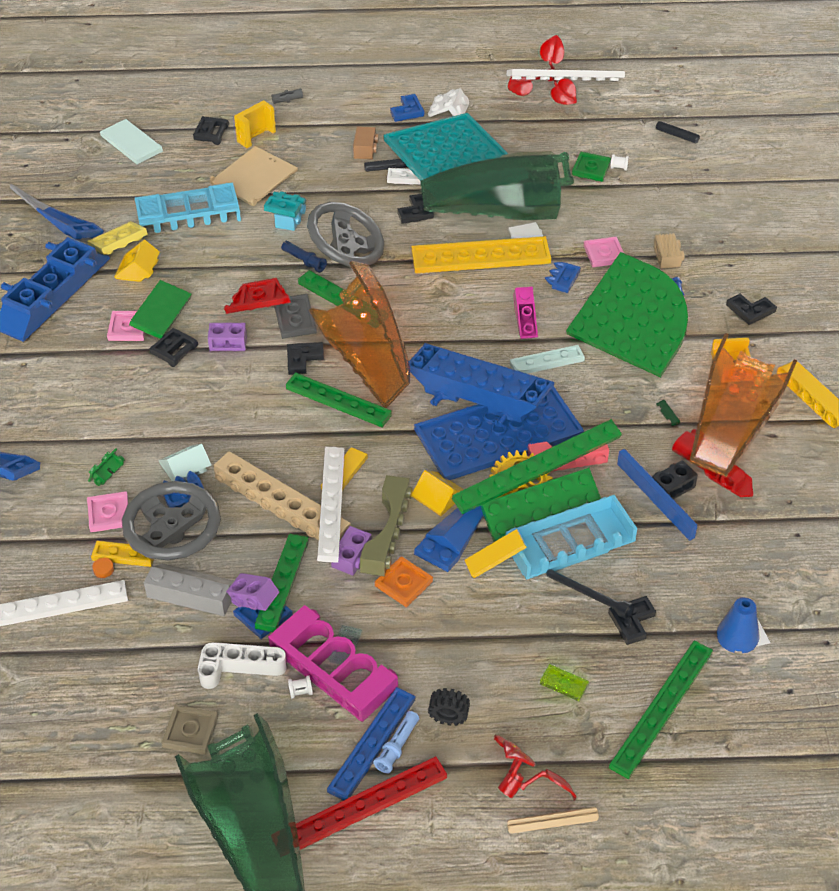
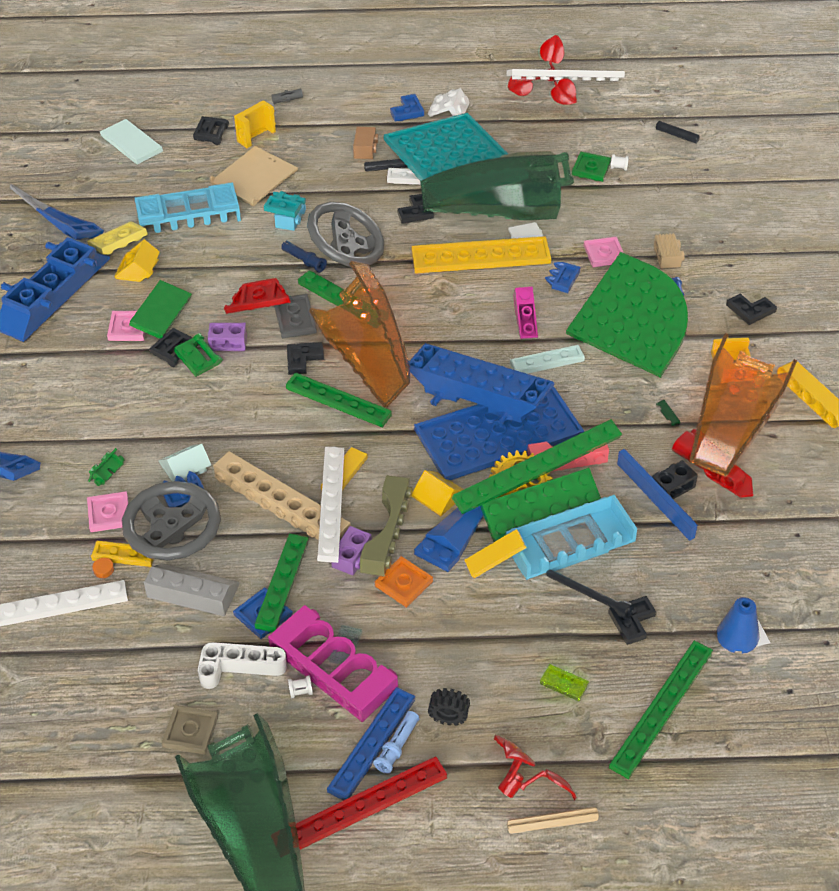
(194, 359): none -> green plate
(252, 591): medium lavender brick -> none

